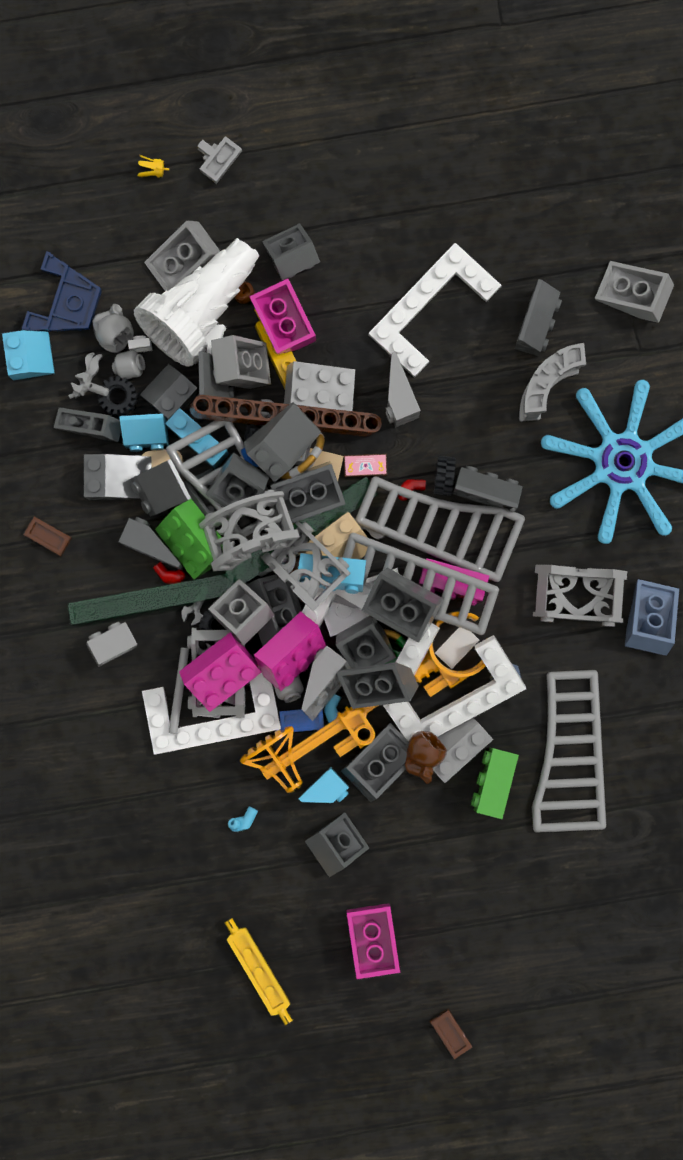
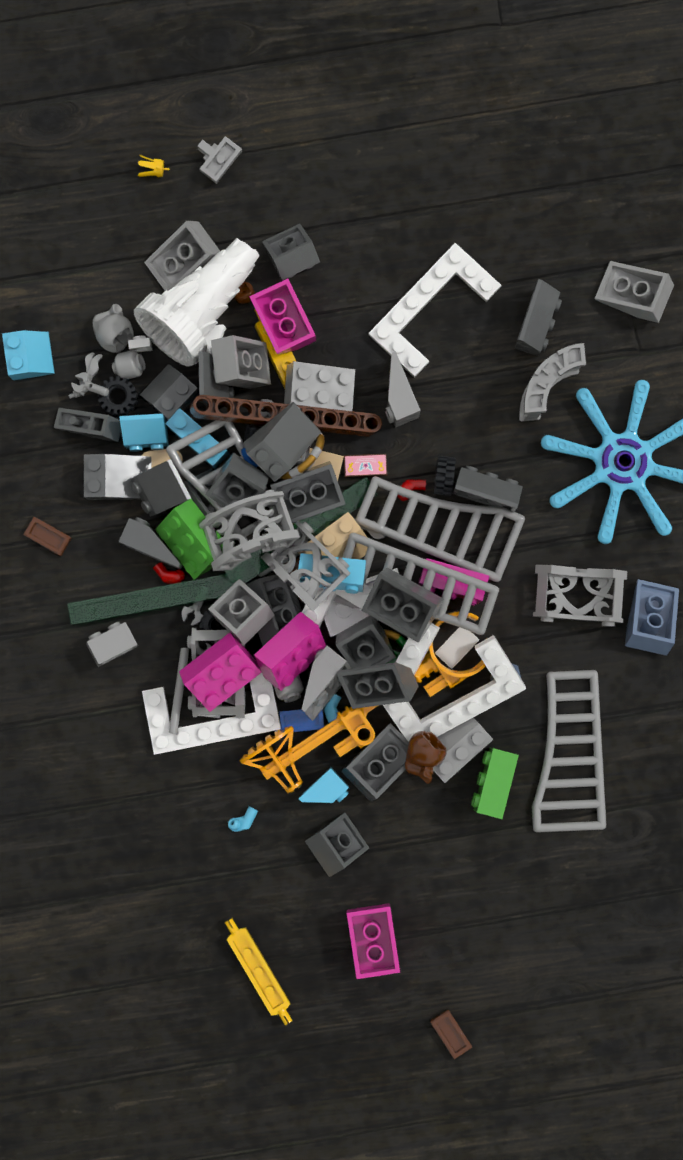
(73, 302): dark blue wing -> none

